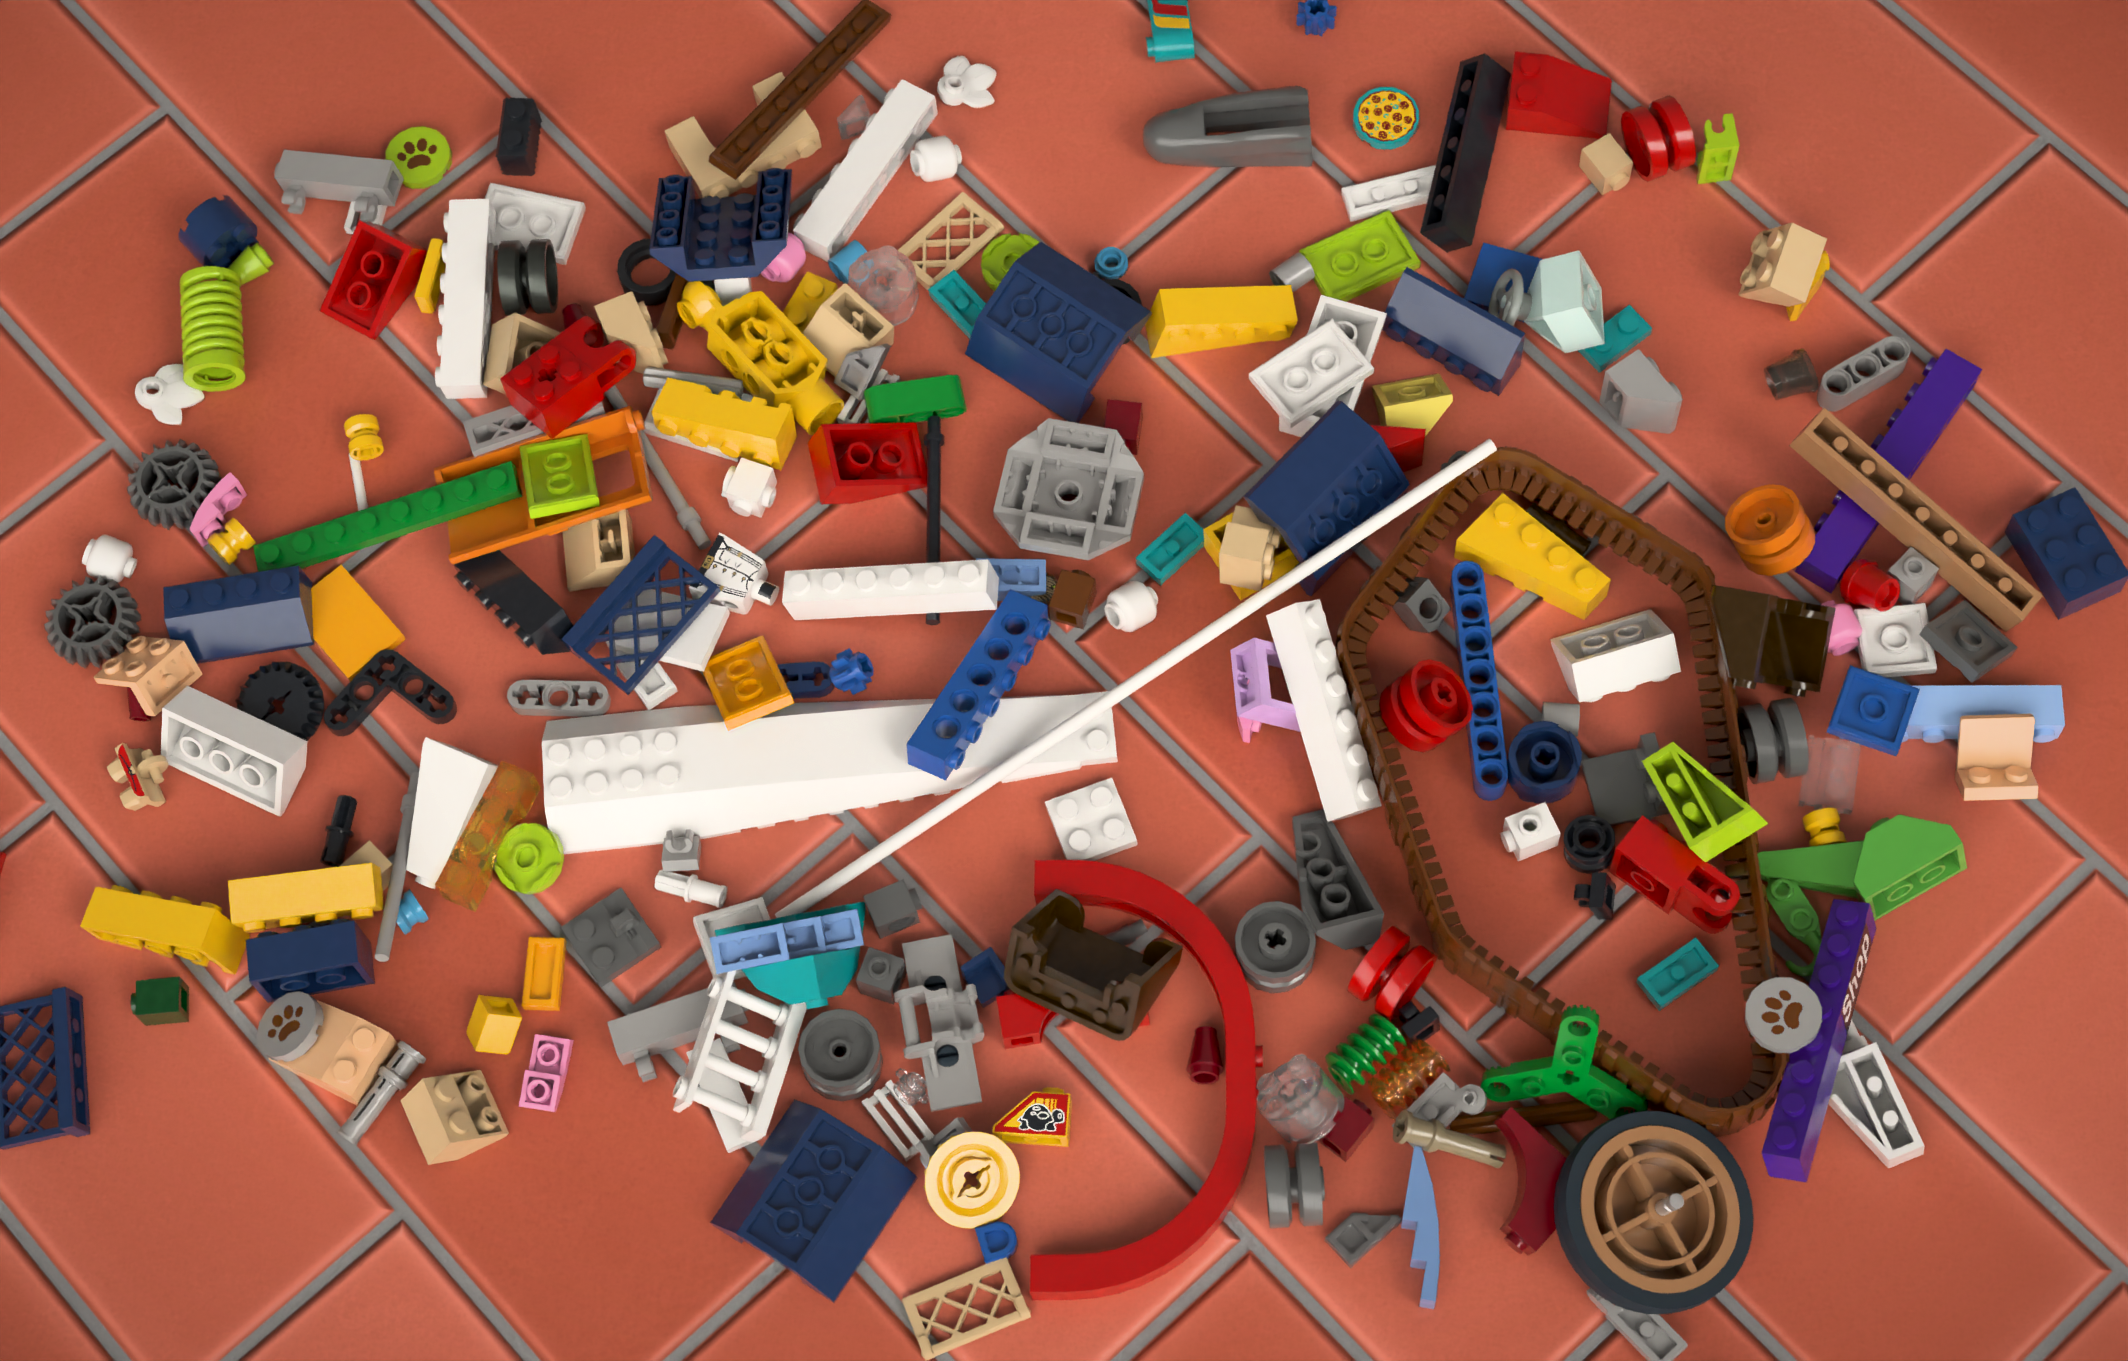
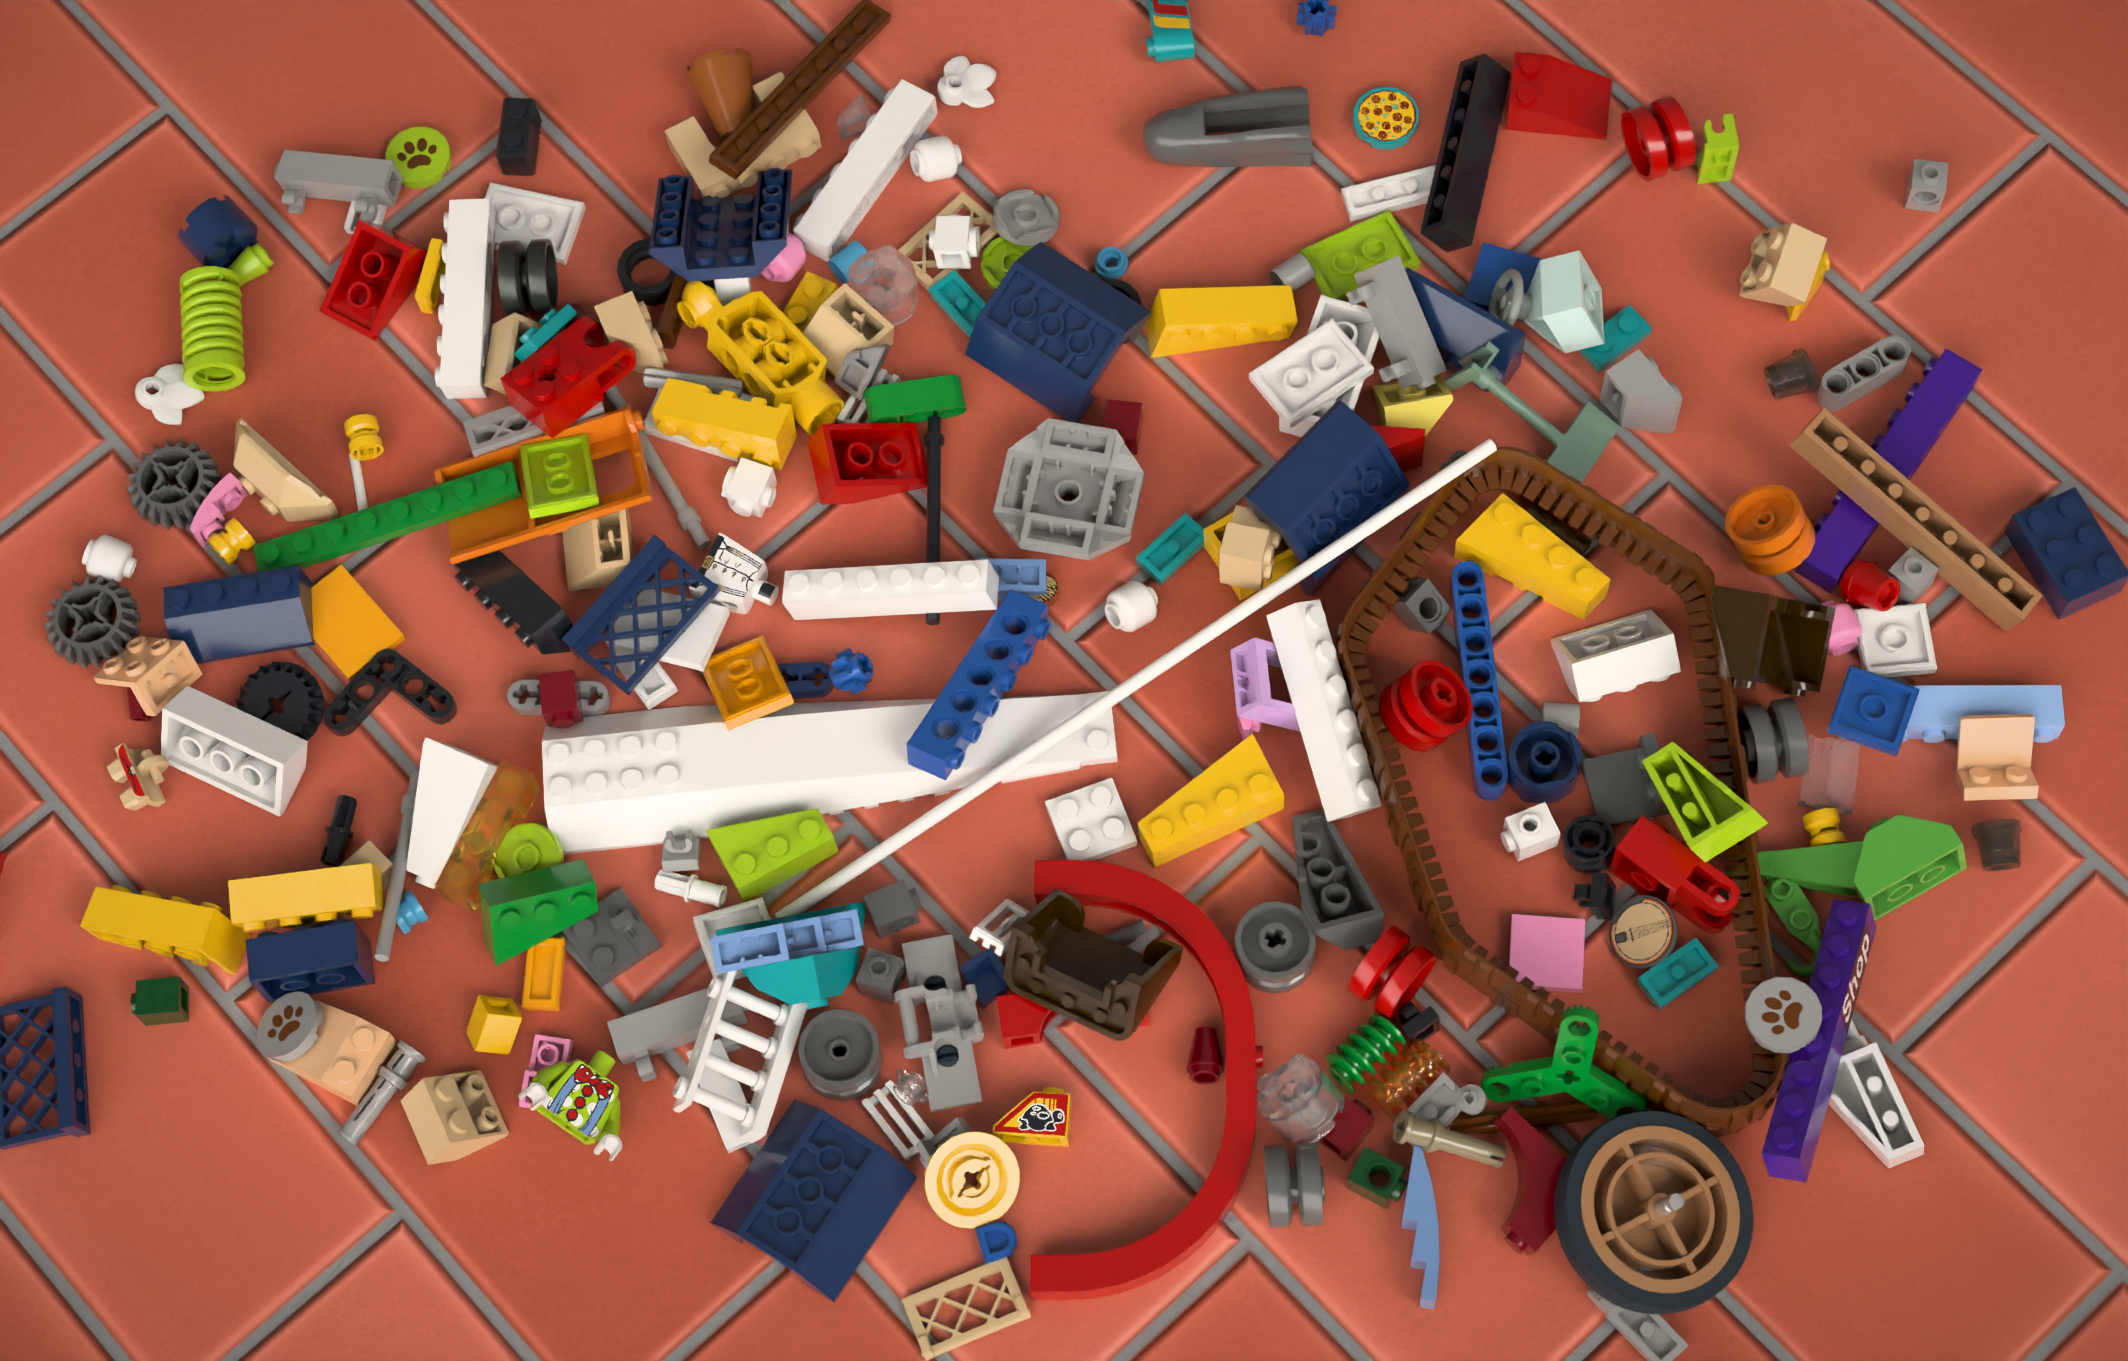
(276, 480): none -> tan wedge
(534, 907): none -> green wedge
(551, 325): none -> teal plate
(560, 698): none -> dark red brick
(580, 1100): none -> torso
(724, 87): none -> dark orange cone
(772, 849): none -> lime wedge
(954, 241): none -> white brick
(994, 938): none -> white tile
(1026, 217): none -> light grey tile
(1072, 598): reddish brown brick -> none
(1212, 805): none -> yellow wedge
(1359, 1235): flat silver tile -> none
(1372, 1162): none -> dark green brick
(1399, 324): none -> light grey brick
(1548, 951): none -> bright pink tile
(1574, 450): none -> sand green piece
(1606, 164): tan brick -> none
(1643, 932): none -> piece
(1926, 185): none -> light grey brick
(1968, 641): dark grey hinge -> none
(1998, 844): none -> clear smoke piece

